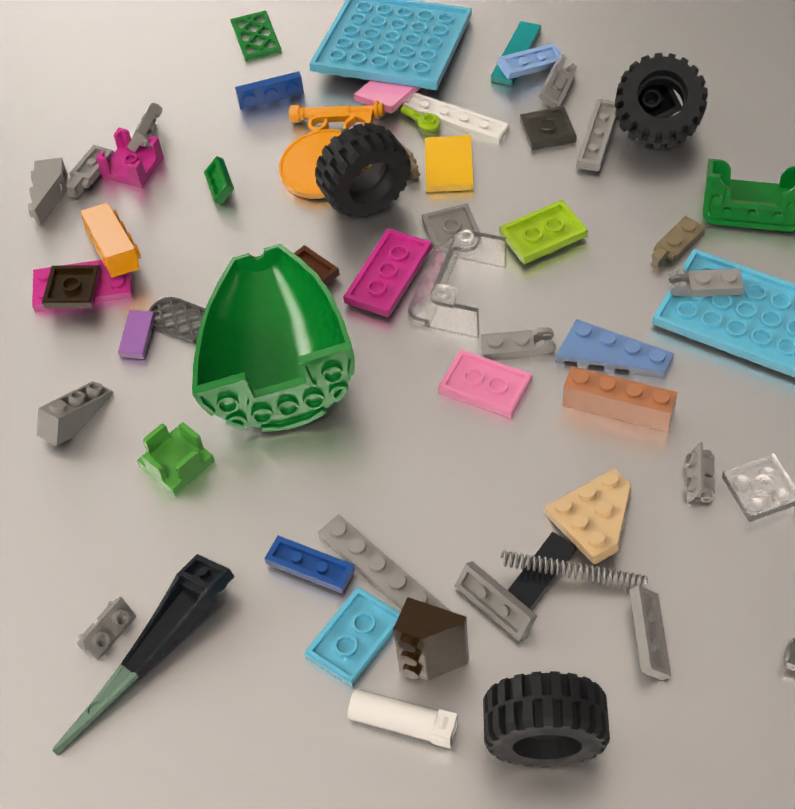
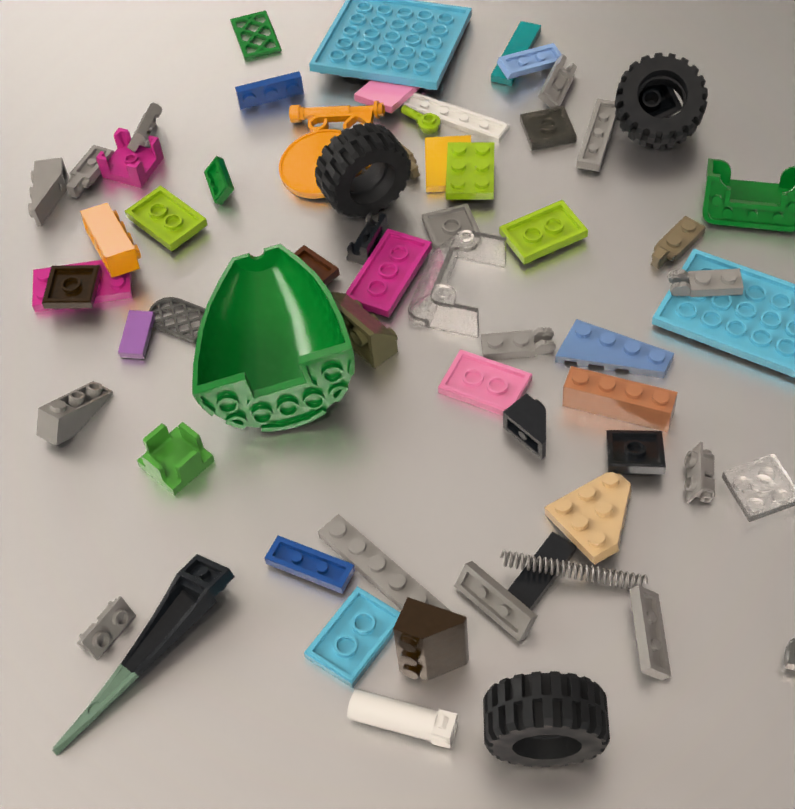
(166, 218): none -> lime plate
(367, 335): none -> slope
(368, 239): none -> black hinge
(470, 171): none -> lime plate
(527, 424): none -> black slope
(635, 452): none -> black tile

